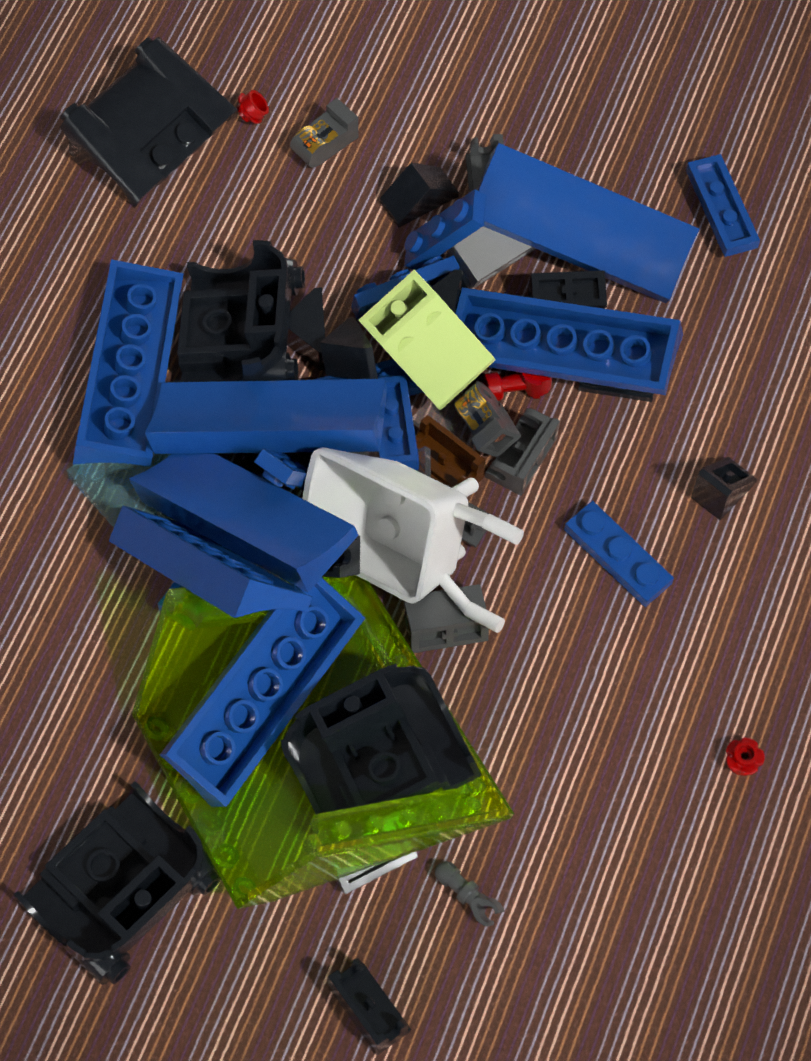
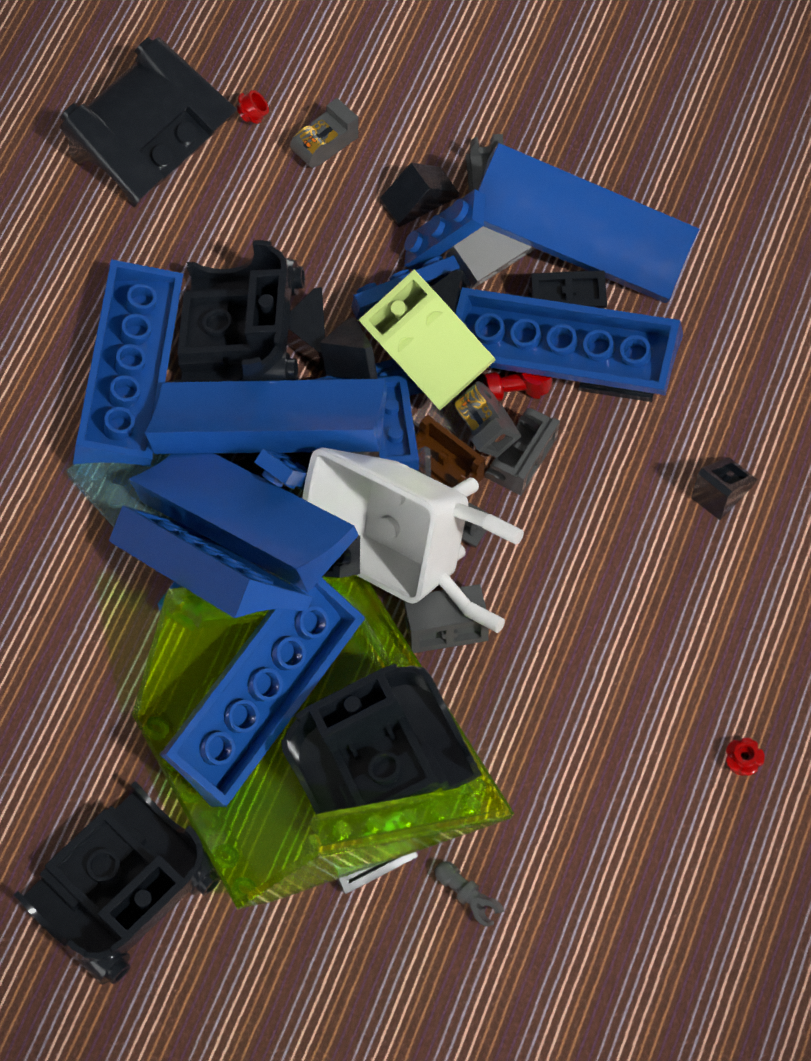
(368, 1006): black hinge -> none
(618, 553): blue plate -> none
(722, 205): blue plate -> none

